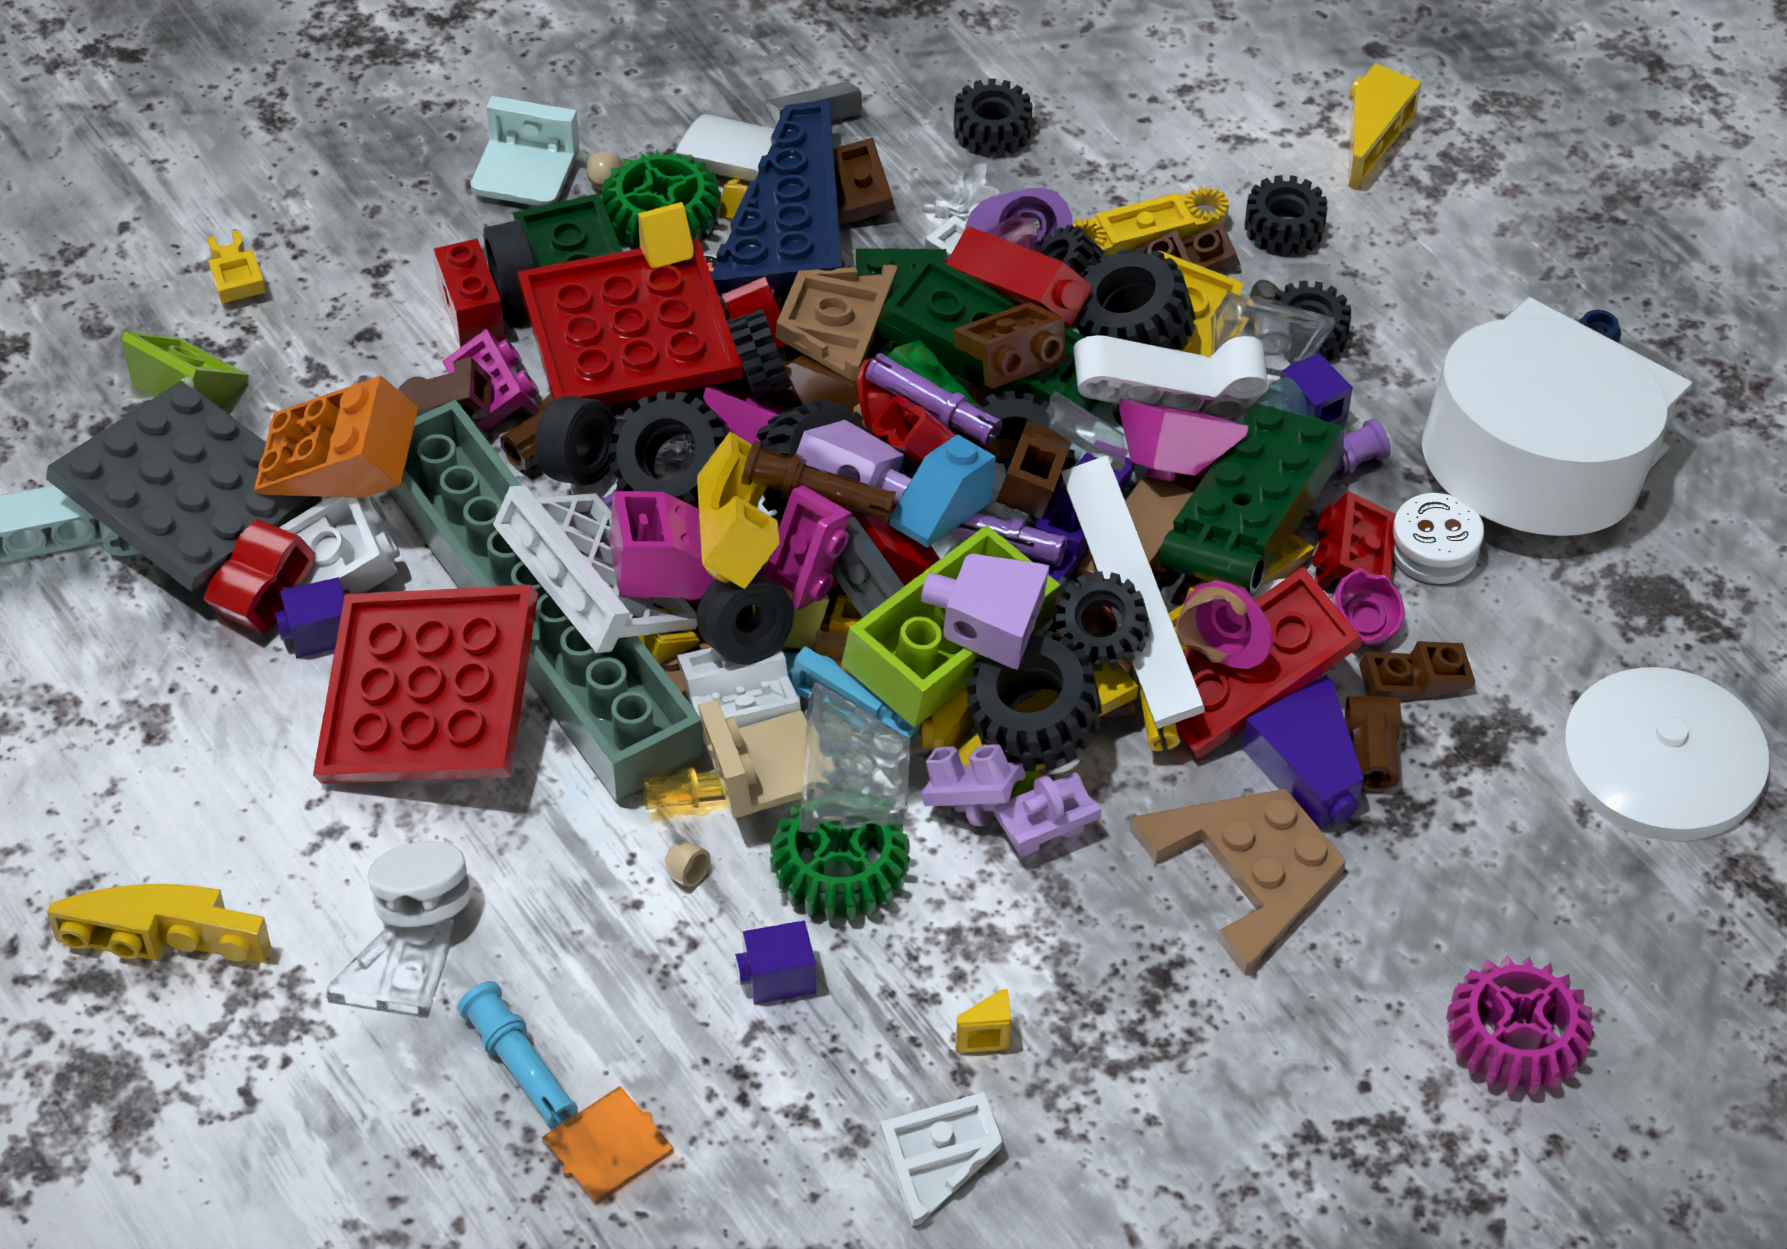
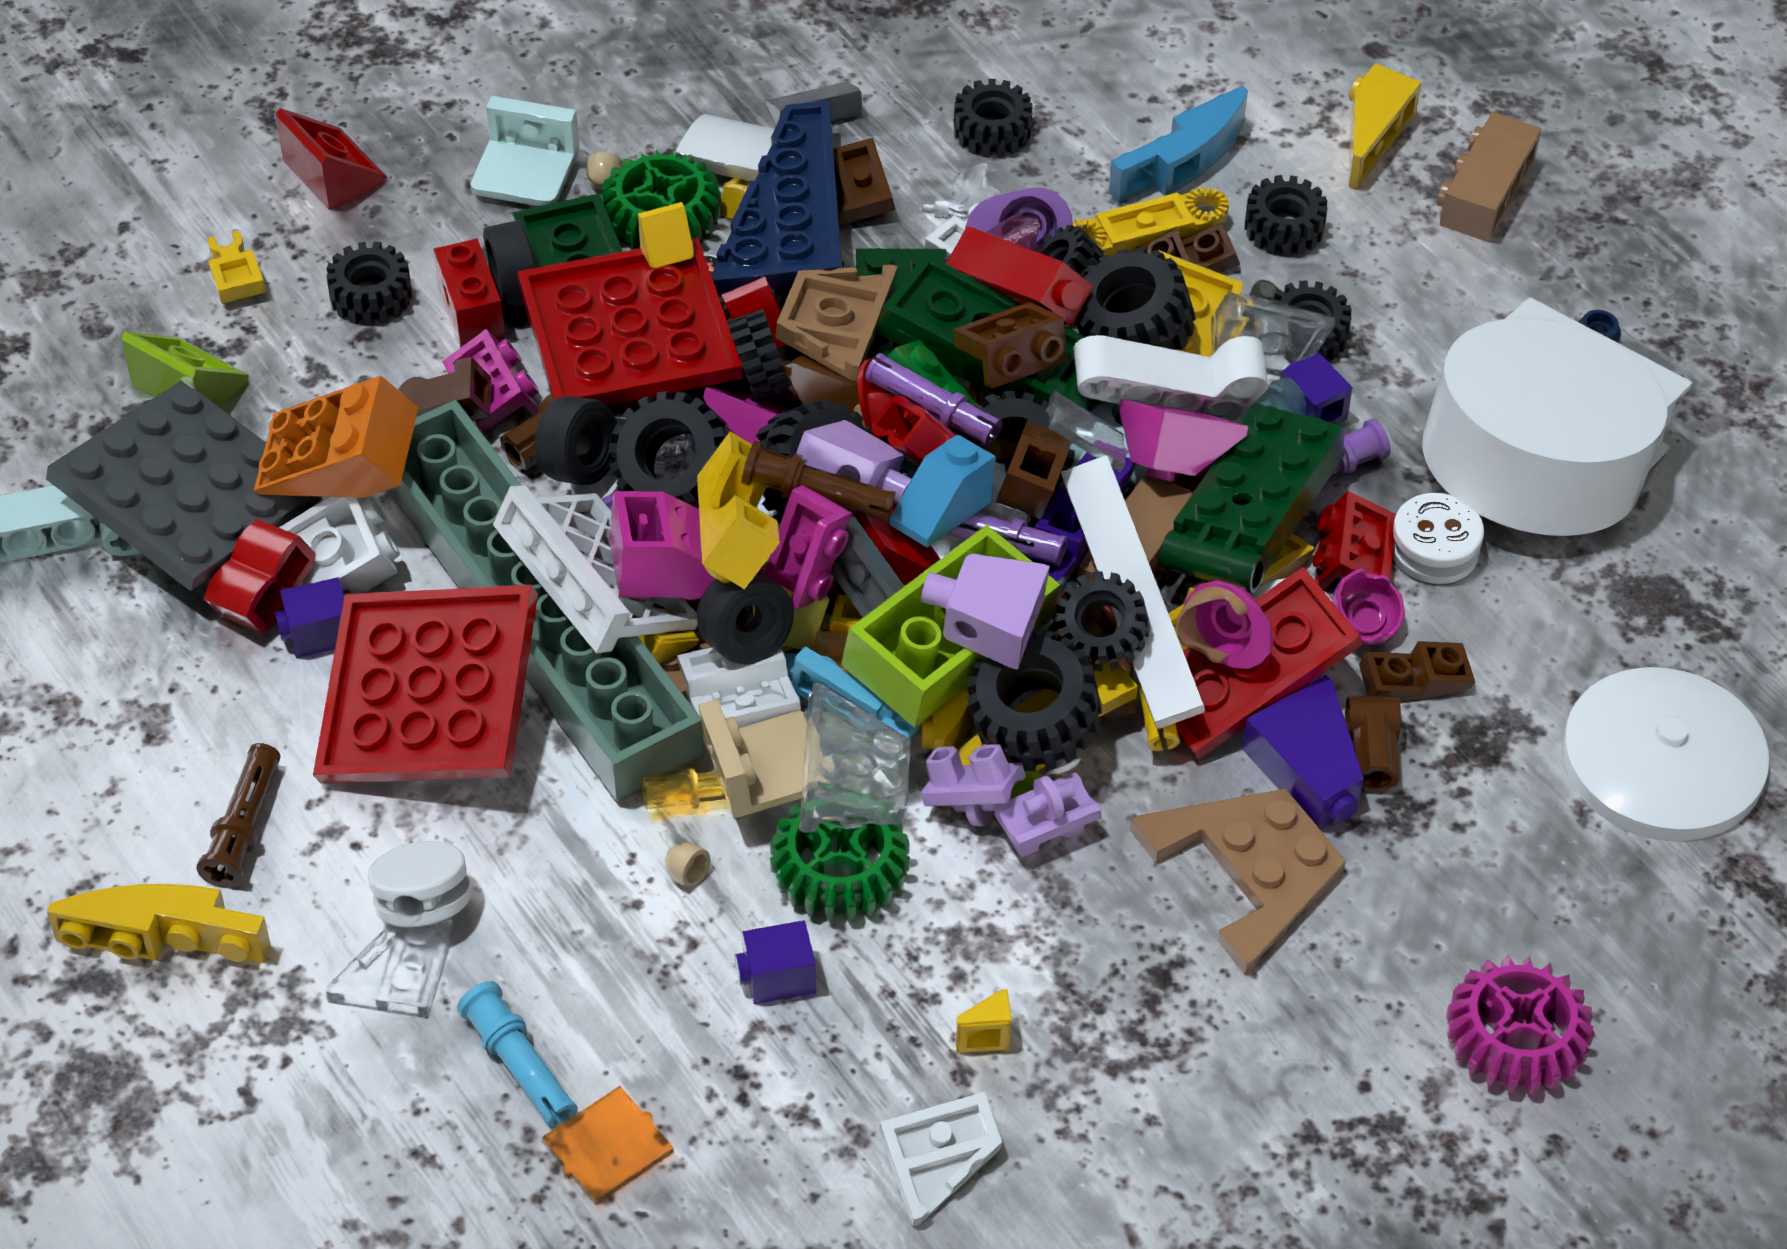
(258, 769): none -> reddish brown pin
(325, 159): none -> red slope
(374, 300): none -> black tyre
(1192, 147): none -> dark azure slope
(1488, 176): none -> medium nougat brick

